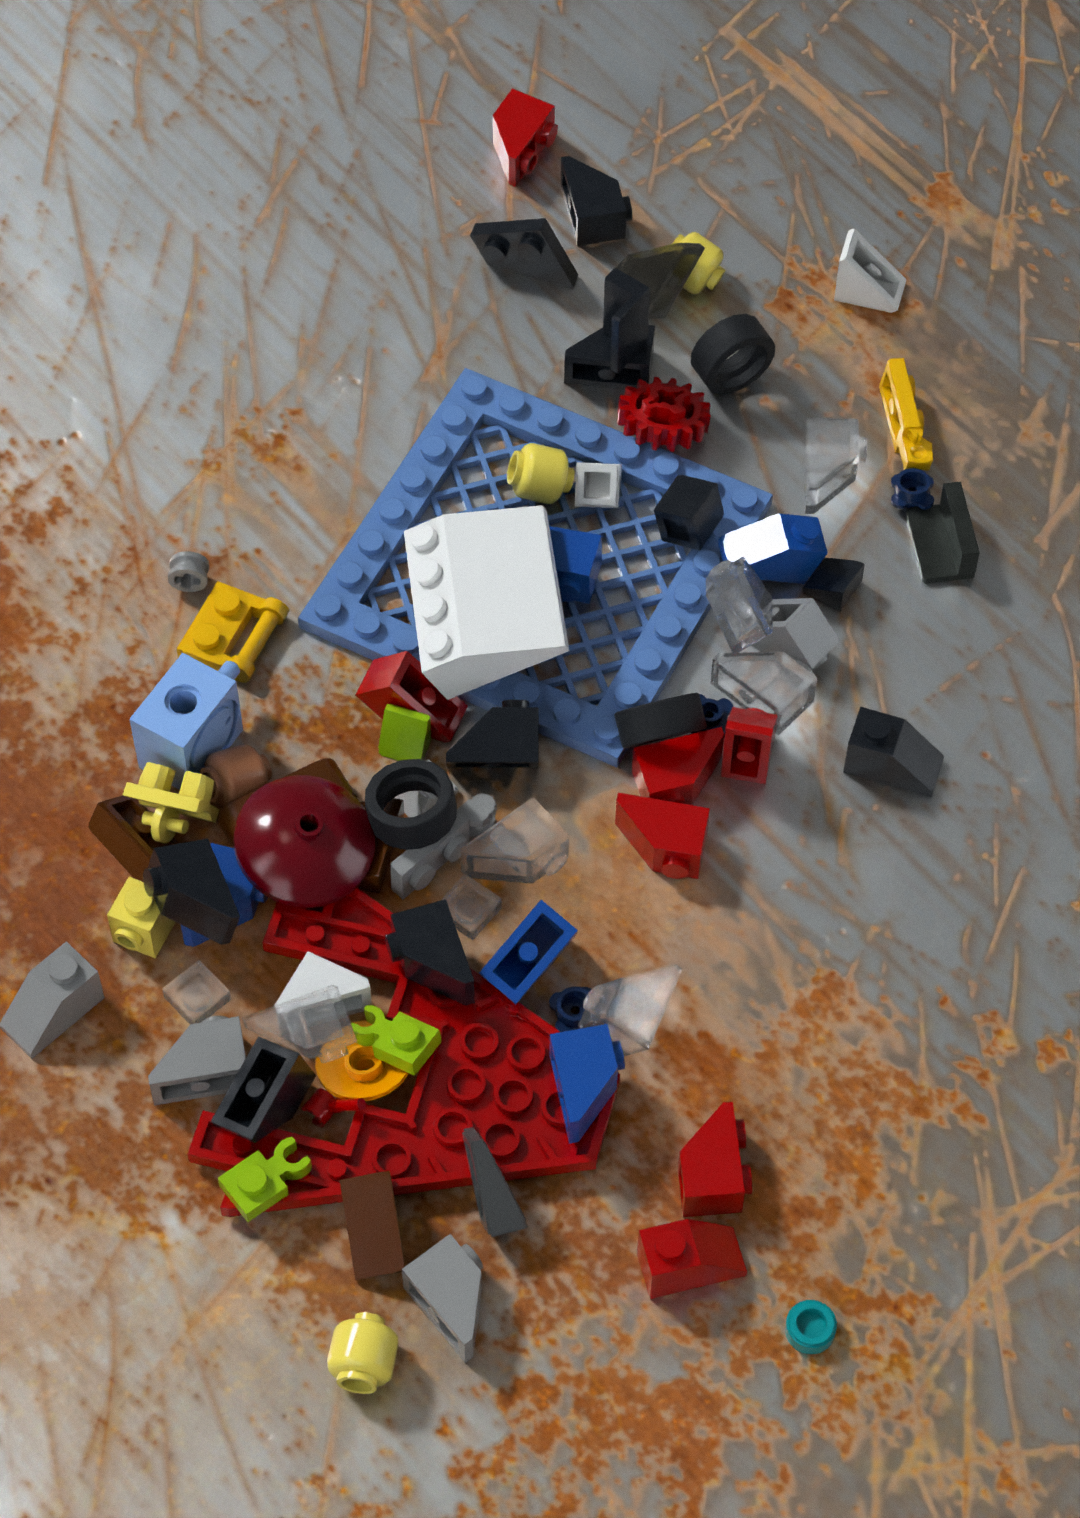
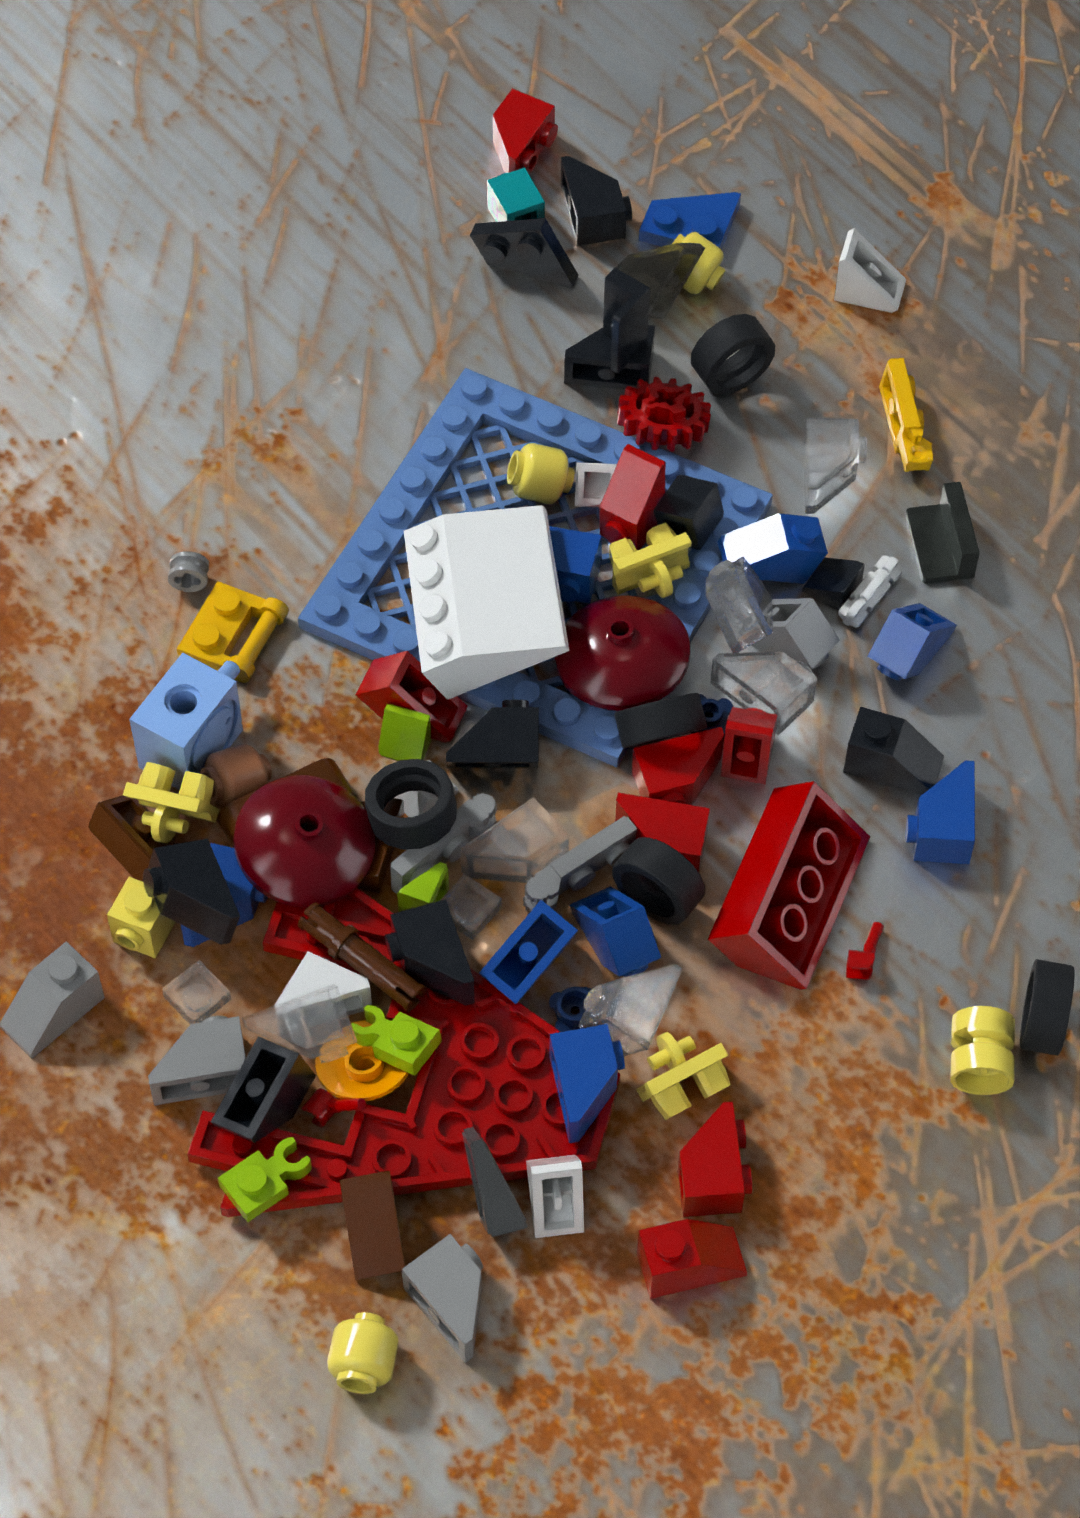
(345, 944): none -> reddish brown pin
(425, 889): none -> lime slope
(514, 197): none -> teal brick
(556, 1195): none -> white slope
(579, 864): none -> light grey hinge
(617, 931): none -> blue slope
(627, 668): none -> dark red dish
(632, 497): none -> slope
(650, 566): none -> light yellow hips
(659, 880): none -> black tyre
(666, 1088): none -> light yellow hips
(703, 214): none -> blue wing
(790, 885): none -> red slope
(810, 1327): teal tile -> none
(861, 962): none -> red hand
(870, 591): none -> white axle
(909, 640): none -> slope
(912, 489): dark blue plate -> none
(945, 819): none -> blue slope
(982, 1050): none -> light yellow wheel
(1047, 1007): none -> black tyre

